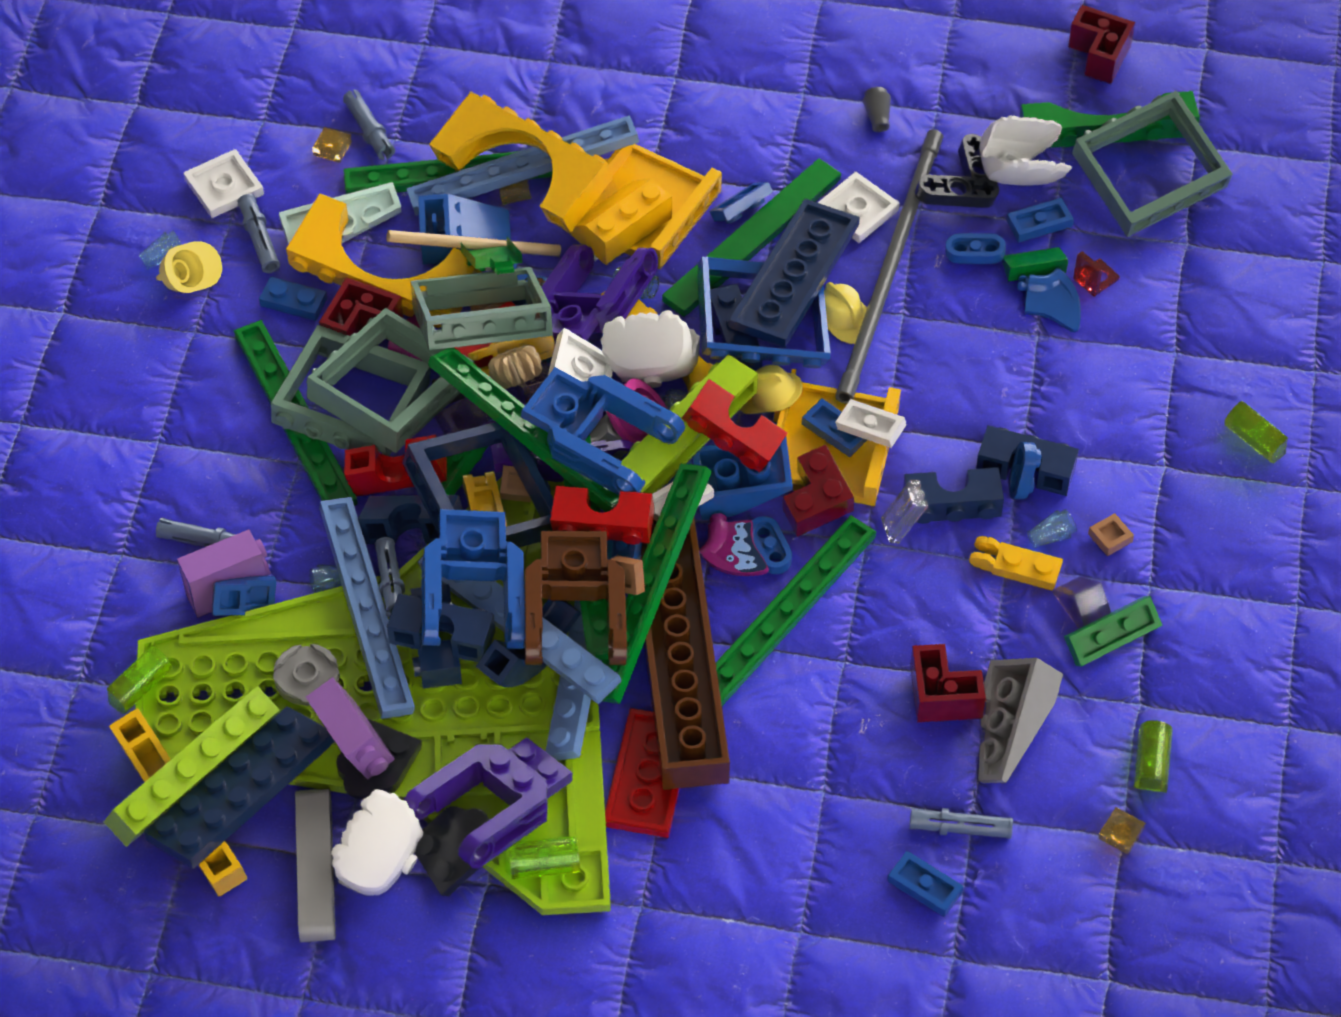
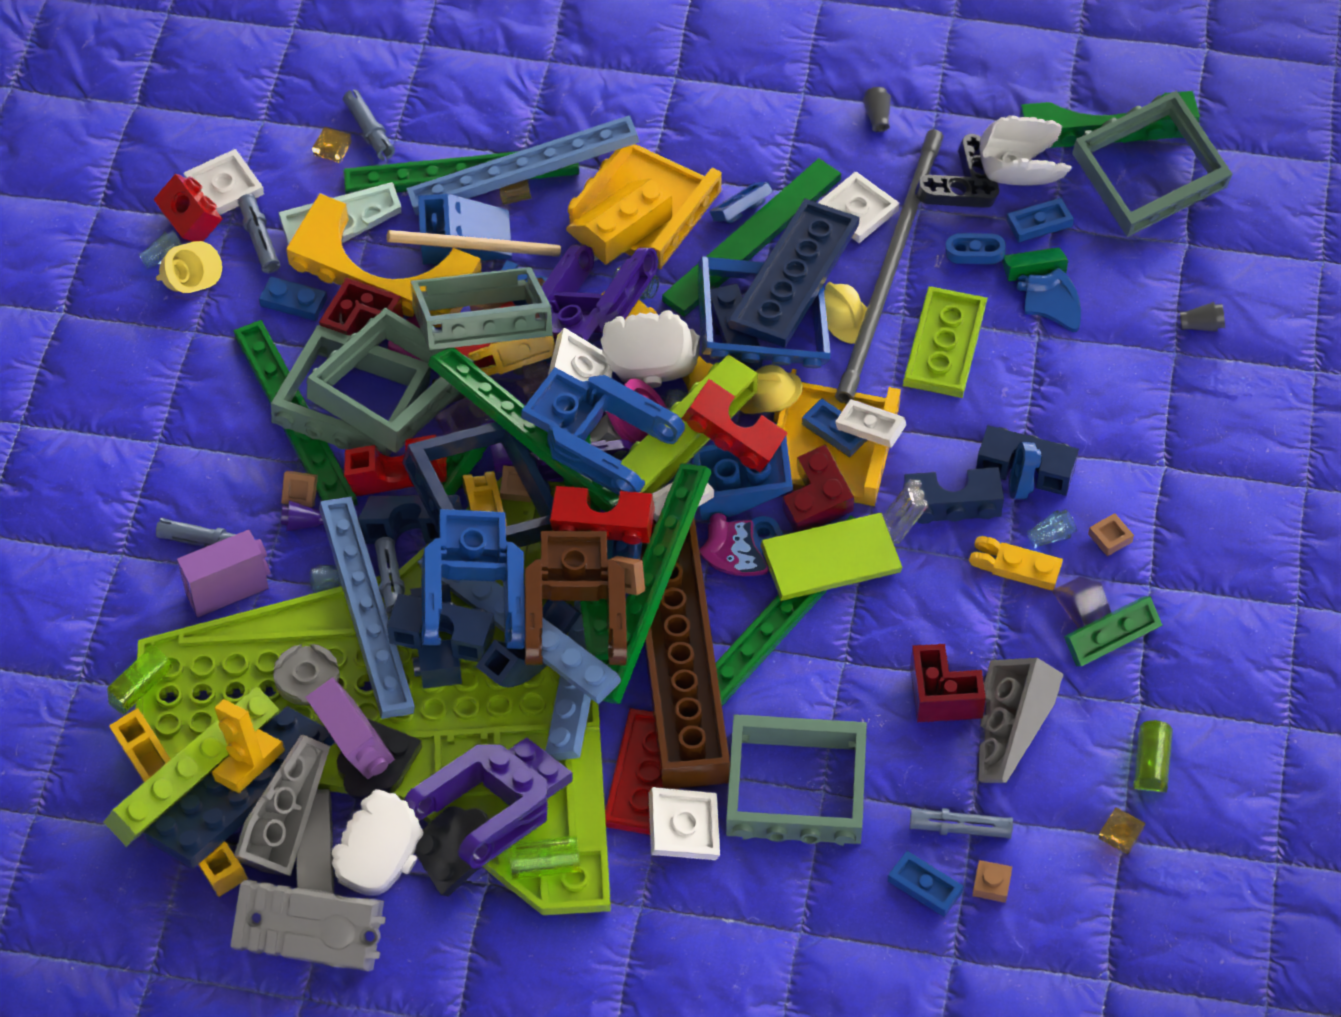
(188, 208): none -> red brick
(243, 594): blue slope -> none
(248, 749): none -> yellow bracket
(280, 816): none -> light grey wedge
(299, 488): none -> medium nougat plate
(300, 516): none -> dark purple cone
(307, 925): none -> light grey piece
(484, 125): yellow arch -> none
(498, 259): green piece -> none
(515, 366): tan gear -> none
(684, 823): none -> white plate
(800, 733): none -> sand green window
(831, 556): none -> lime tile
(945, 342): none -> lime tile
(992, 881): none -> medium nougat plate
(1089, 274): clear red bracket -> none
(1104, 39): dark red brick -> none
(1204, 318): none -> dark grey cone
(1257, 432): clear neon green brick -> none

